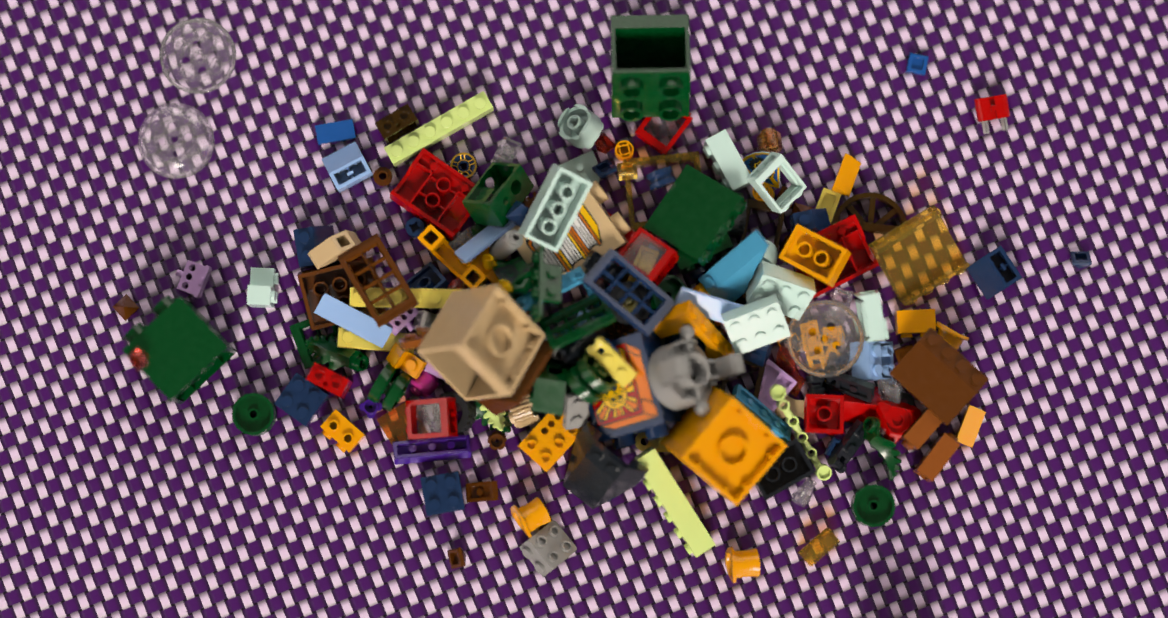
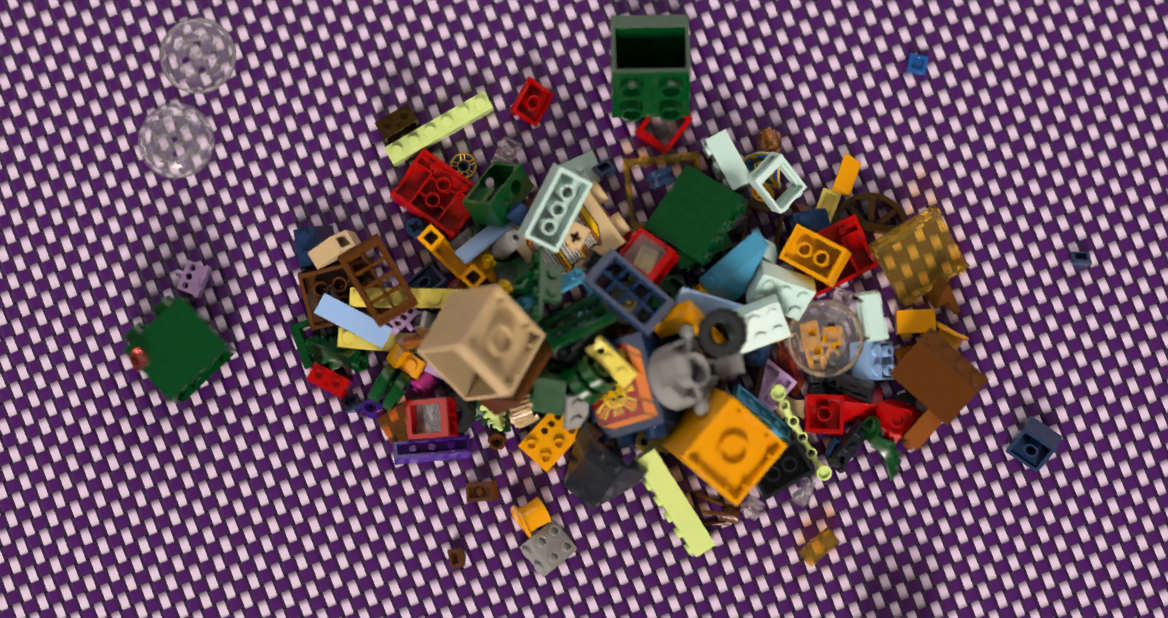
(126, 307): reddish brown slope -> none
(262, 288): light aqua brick -> none
(265, 416): dark green wheel -> none
(301, 399): dark blue brick -> none
(335, 132): blue tile -> none
(342, 431): light orange brick -> none
(347, 167): light blue slope -> none
(351, 404): none -> dark blue slope
(385, 182): reddish brown plate -> none
(442, 493): dark blue brick -> none
(531, 102): none -> red slope
(580, 126): light aqua brick -> none
(584, 233): none -> tan brick
(604, 144): clear red slope -> none
(624, 150): light orange wheel -> none
(627, 171): clear yellow slope -> none
(707, 340): none -> black tyre
(729, 514): none -> reddish brown plant
(742, 563): light orange piece -> none
(752, 507): none -> clear wheel
(861, 505): dark green wheel -> none
(890, 390): clear slope -> none
(937, 456): dark orange brick -> none
(942, 295): none -> reddish brown slope
(970, 425): light orange slope -> none
(992, 108): red piece -> none
(994, 272): dark blue slope -> none
(1034, 444): none -> dark blue slope

